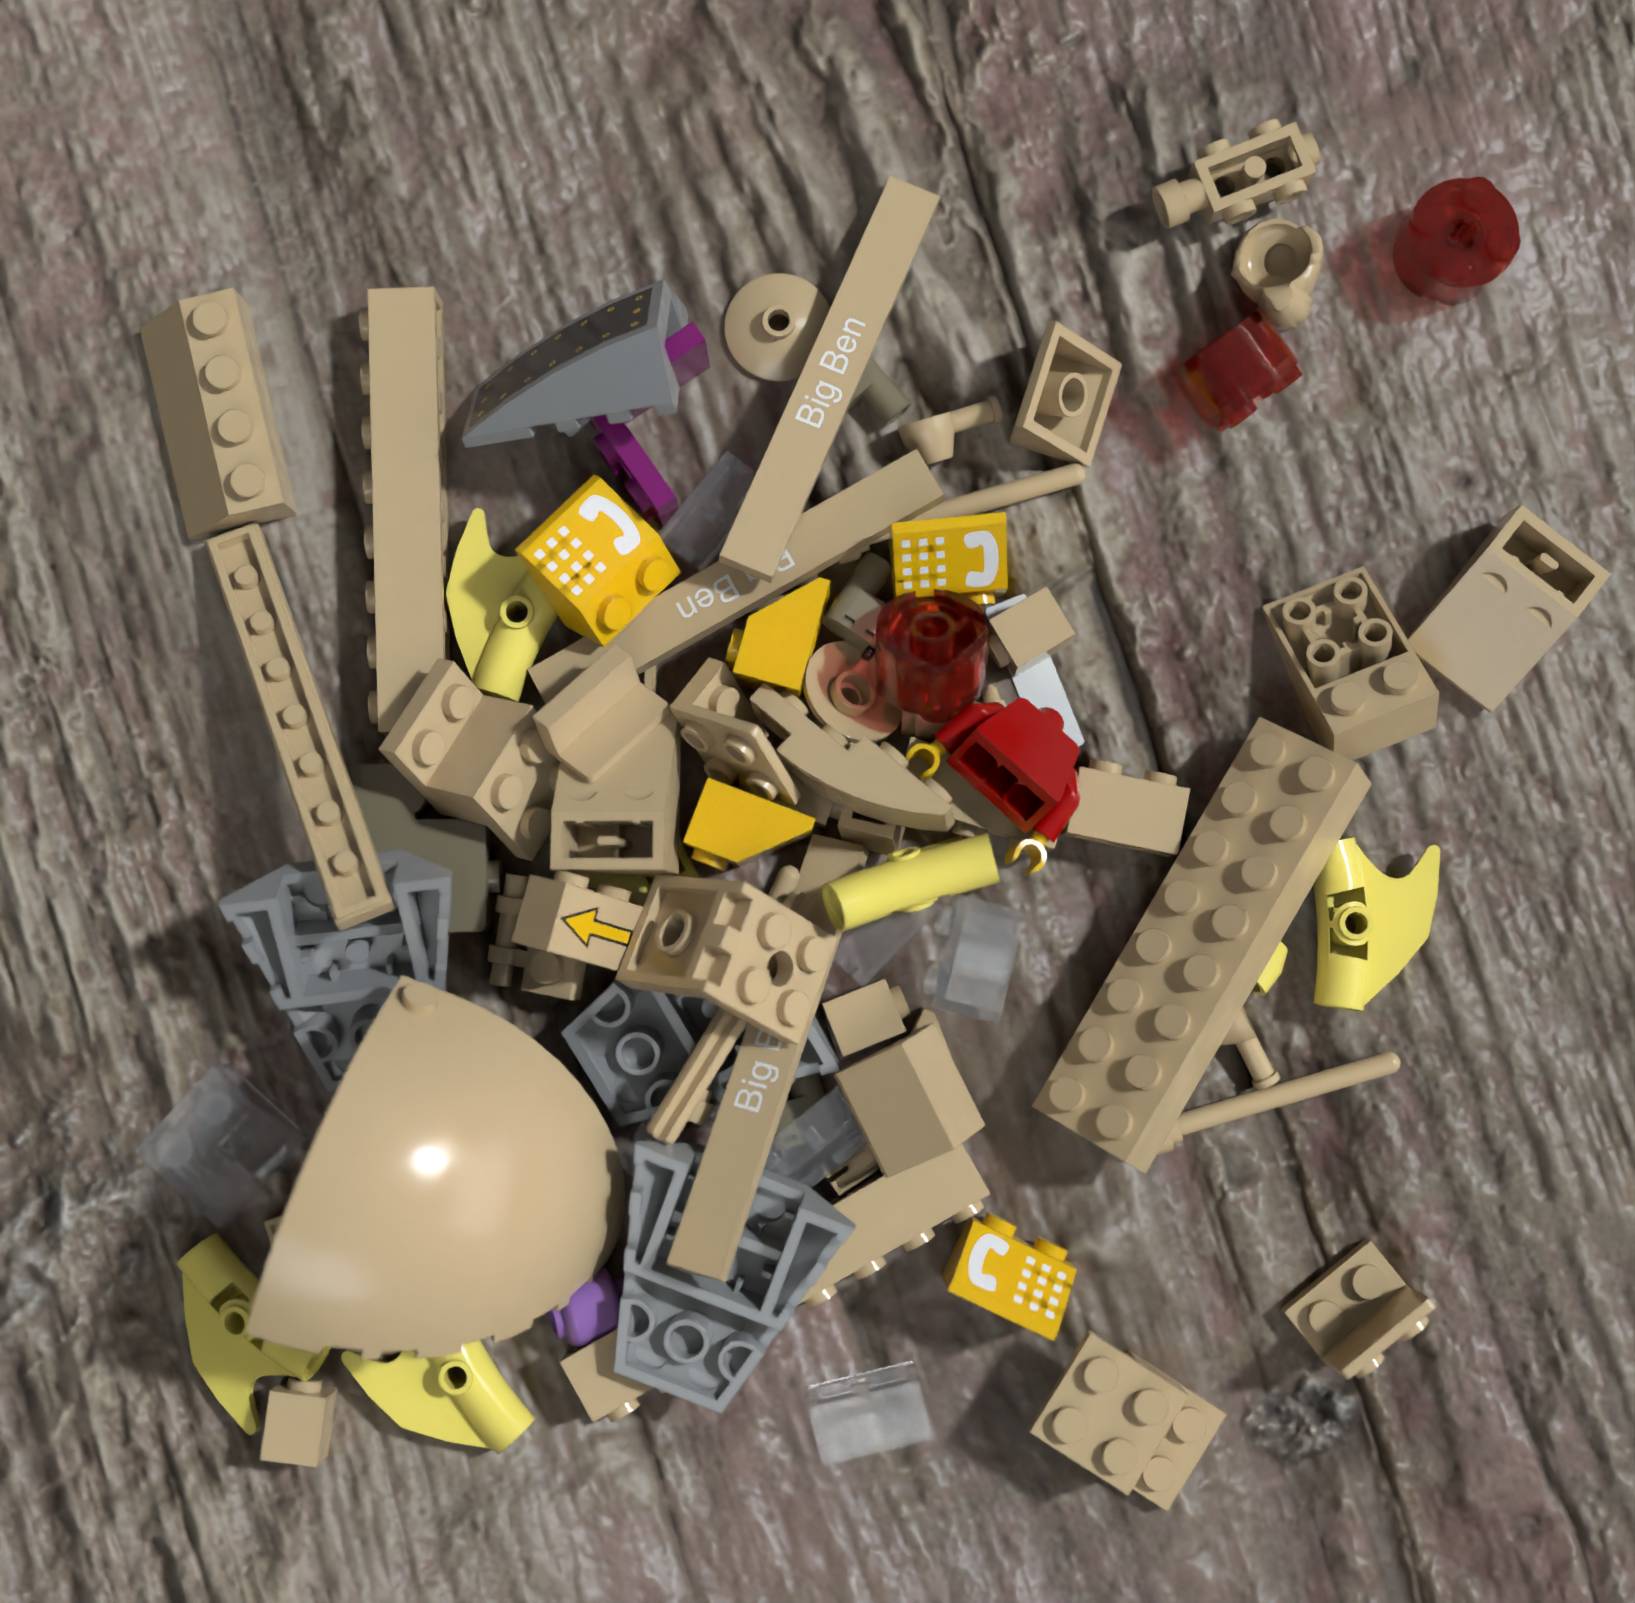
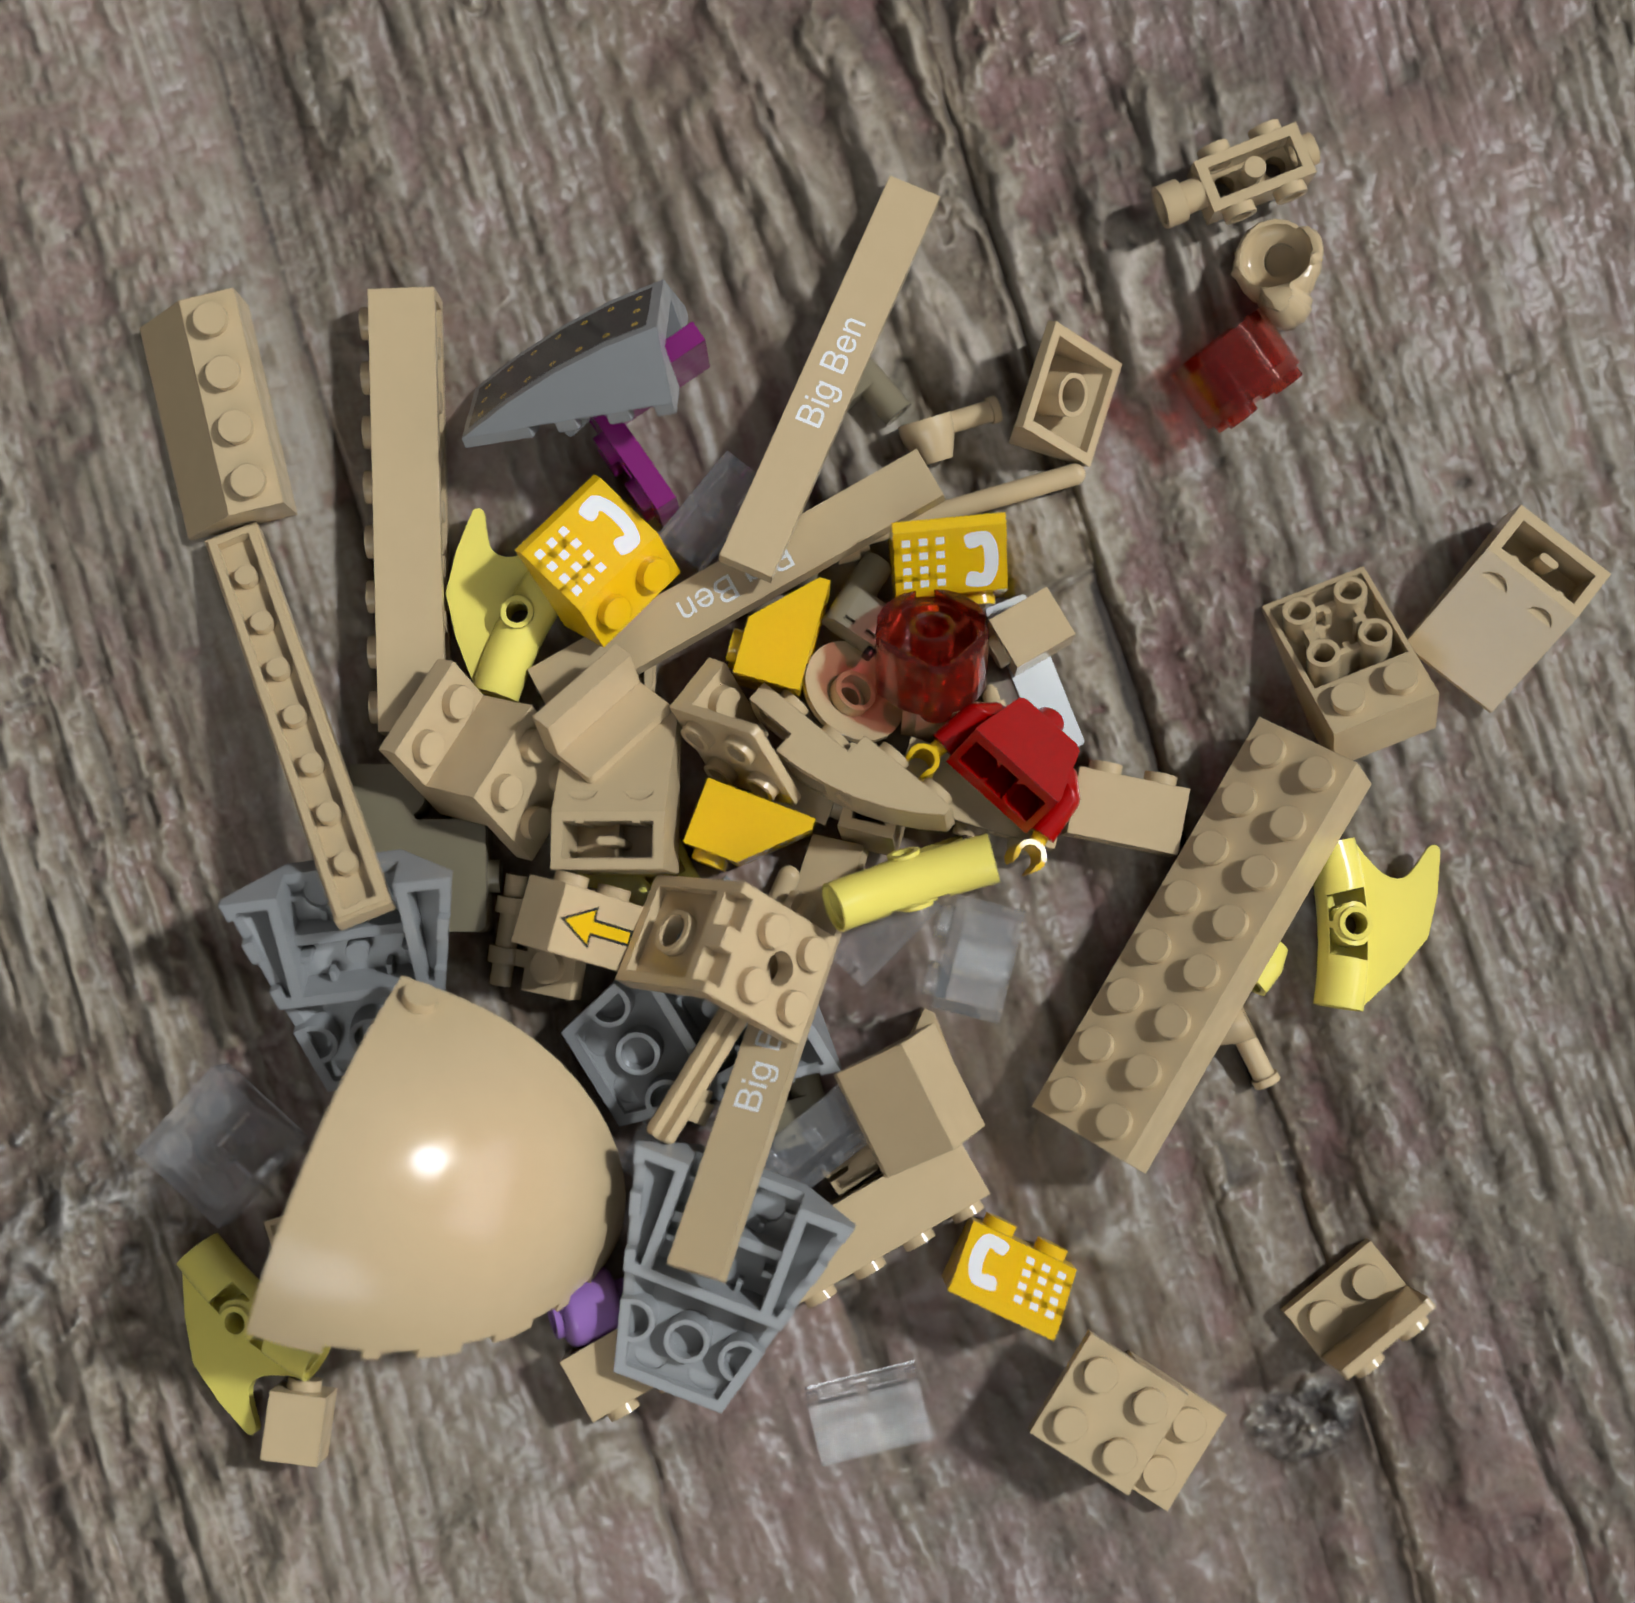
(434, 1402): light yellow pin -> none
(768, 352): tan dish -> none
(867, 1015): tan brick -> none
(1280, 1095): tan piece -> none
(1466, 212): clear red brick -> none

